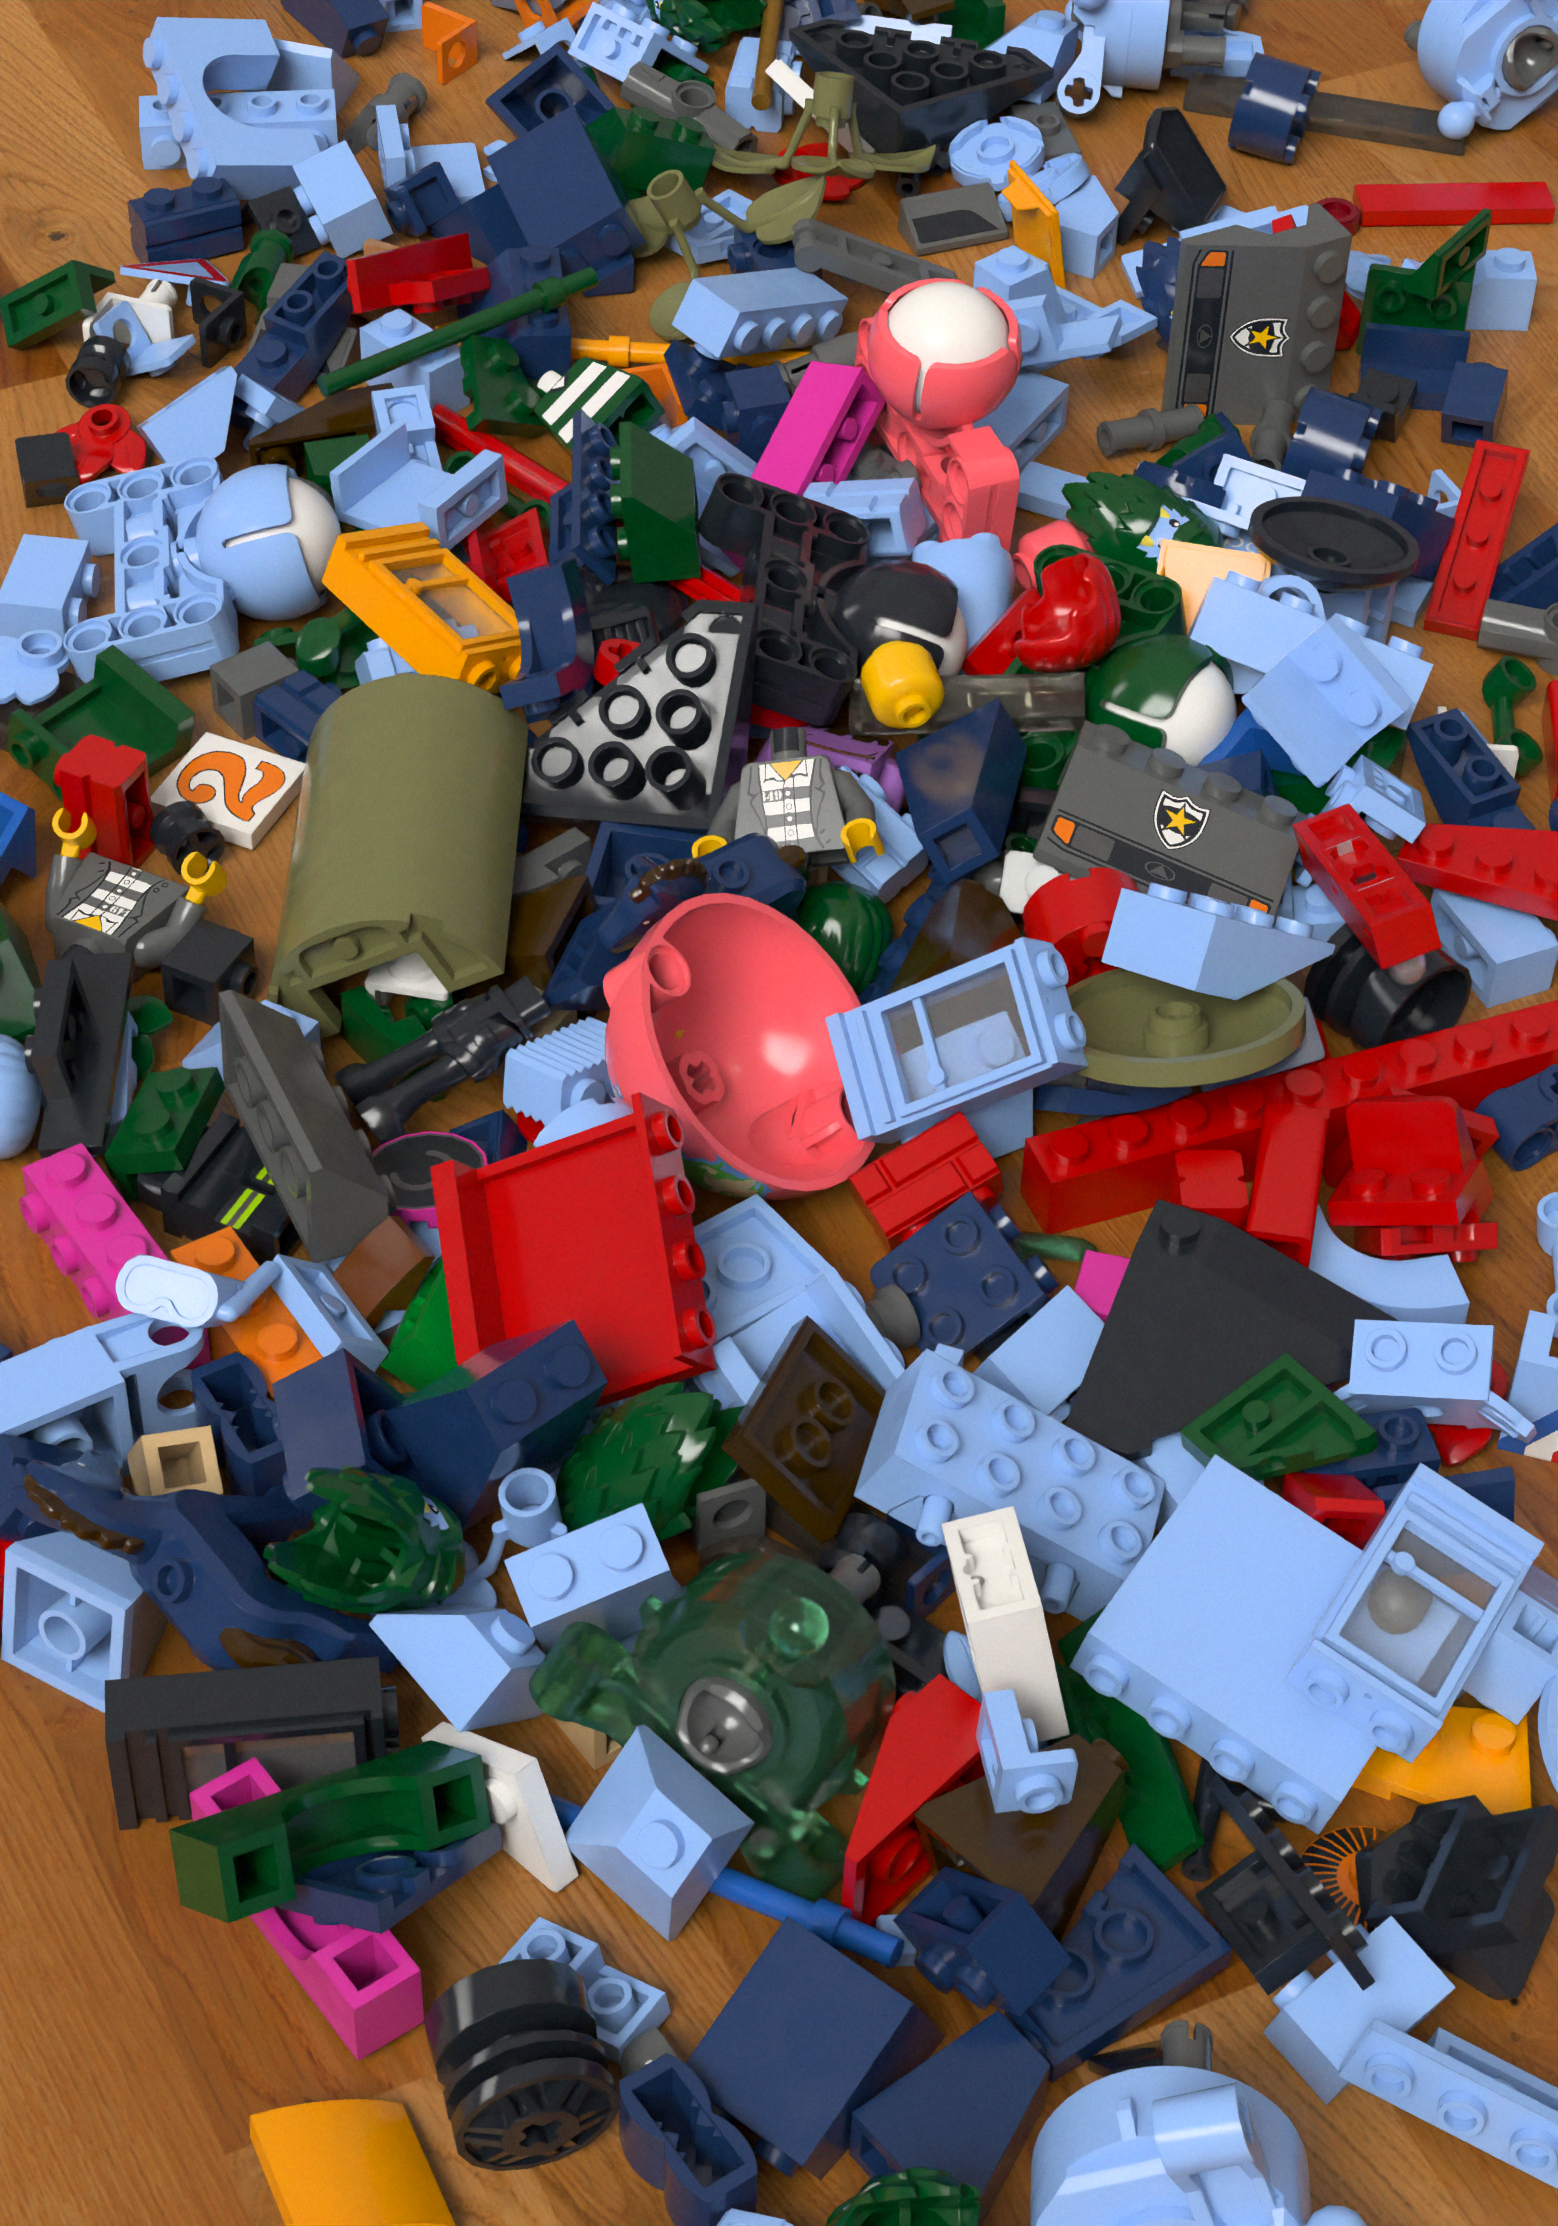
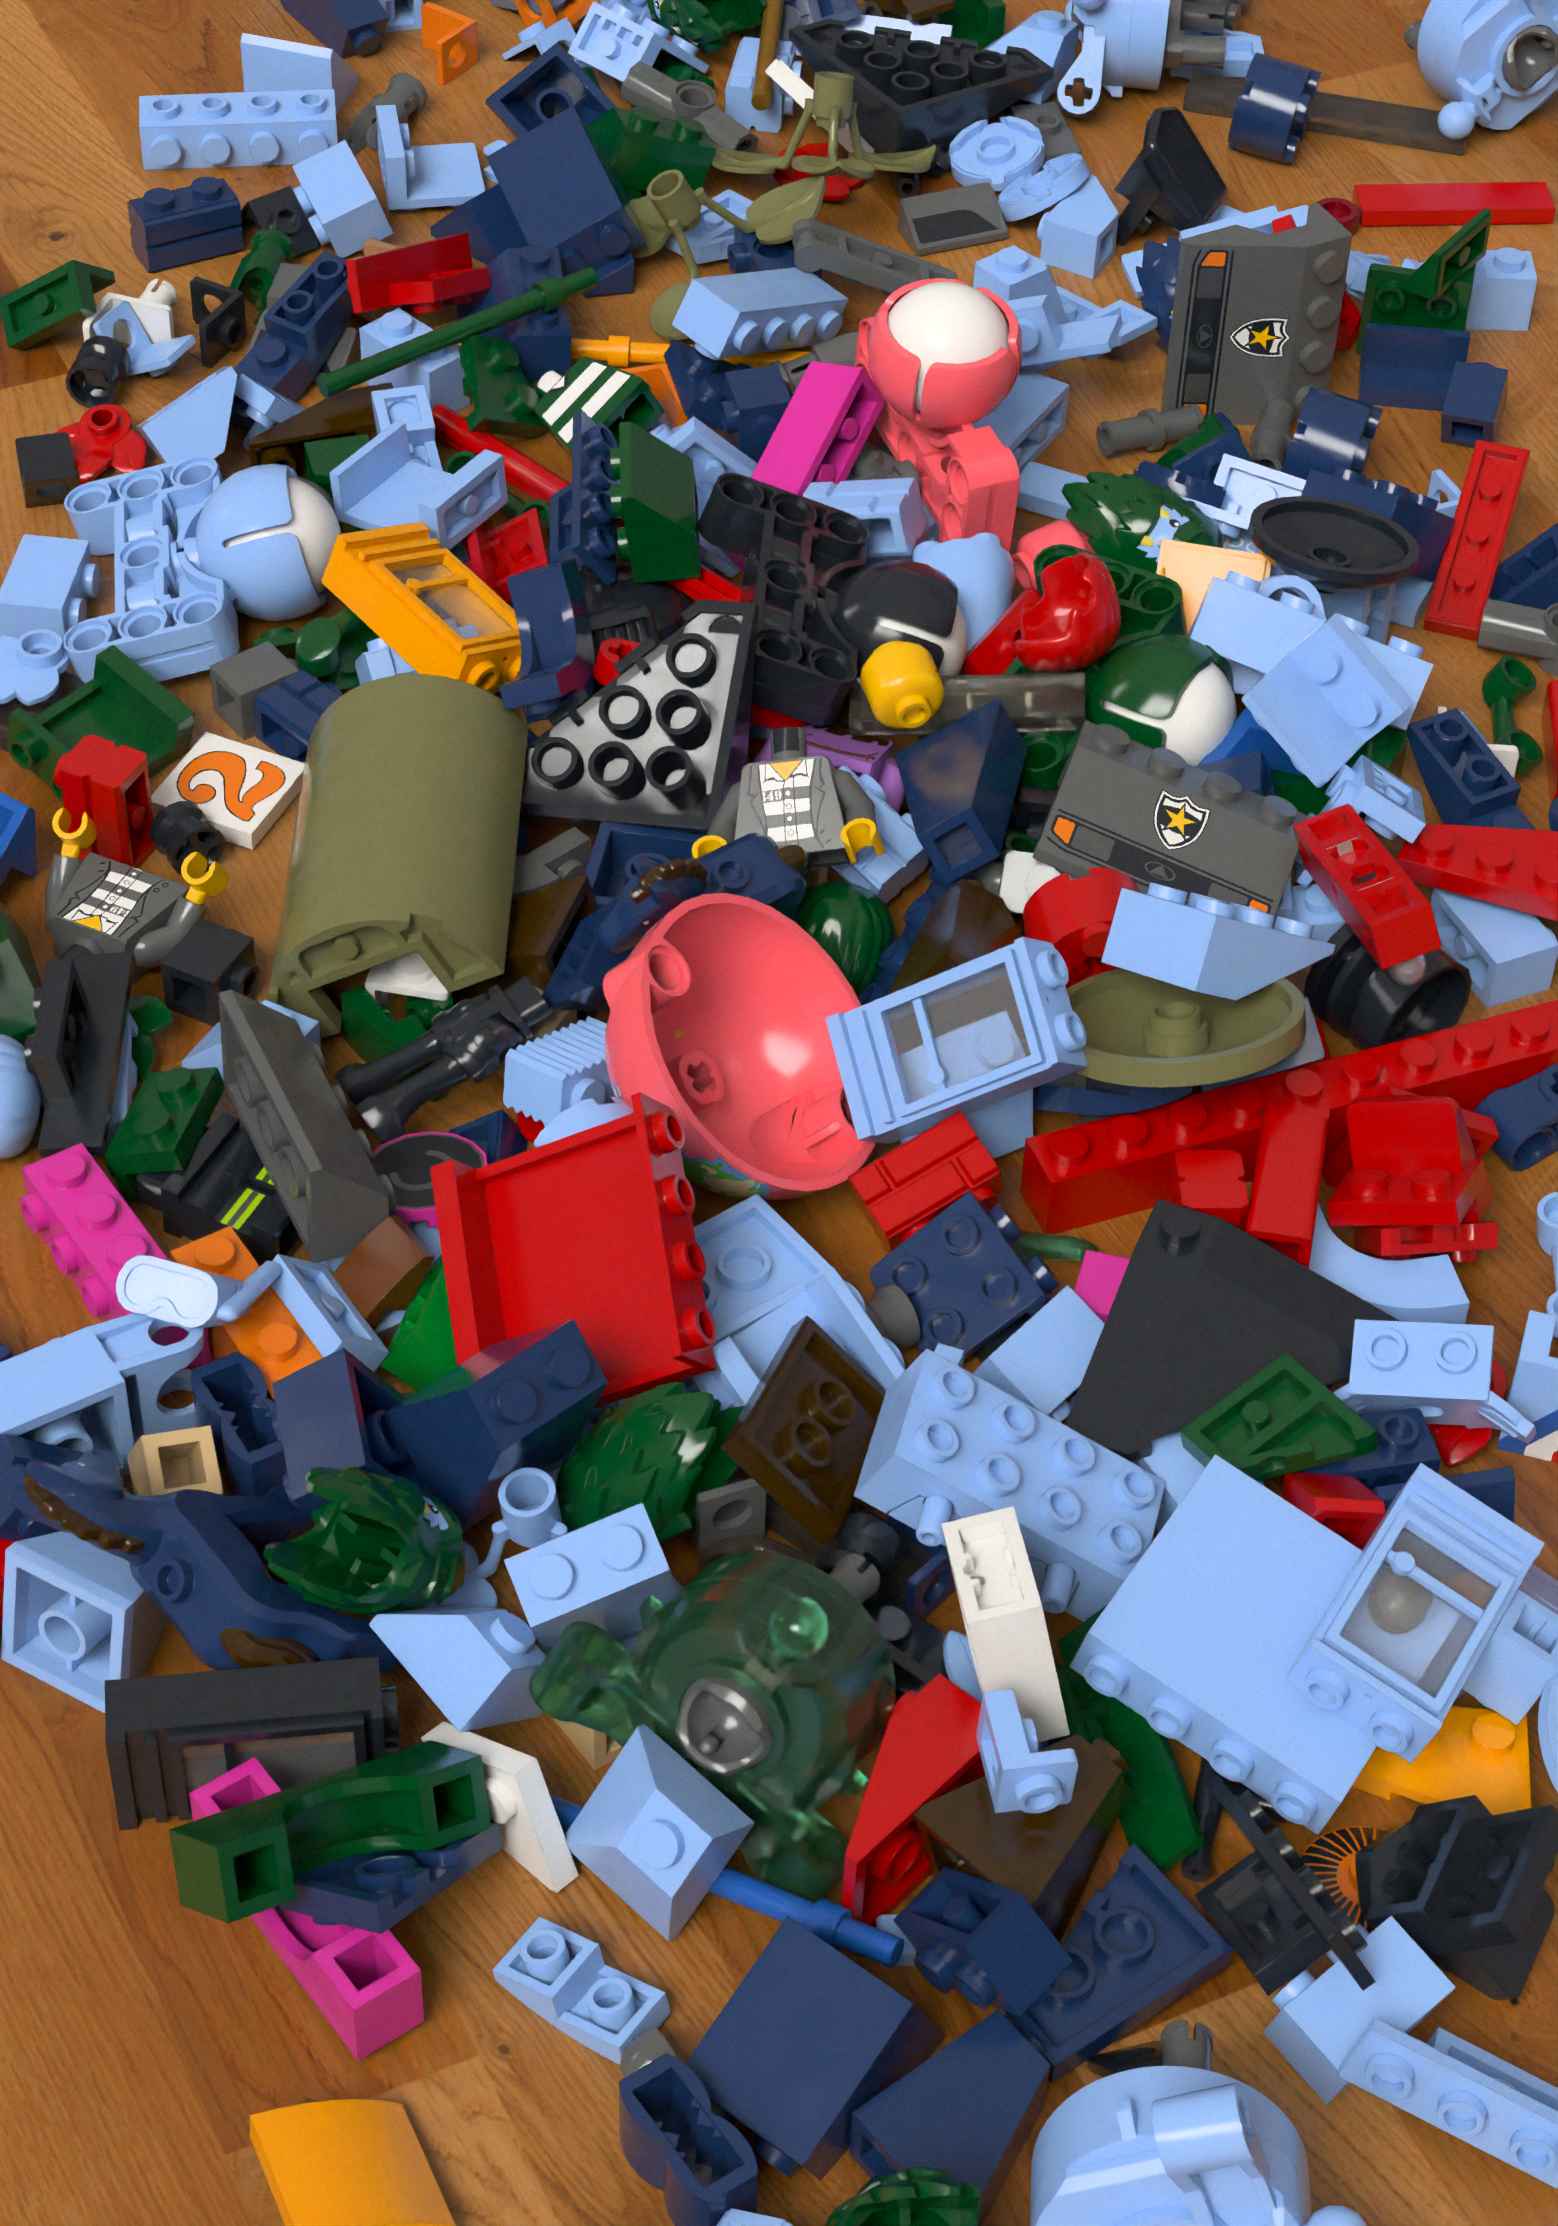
(176, 272): light blue piece -> none
(223, 54): light blue arch -> none
(420, 200): dark blue bracket -> none
(520, 2064): black wheel -> none
(1035, 222): light orange piece -> none
(1391, 394): black bracket -> none

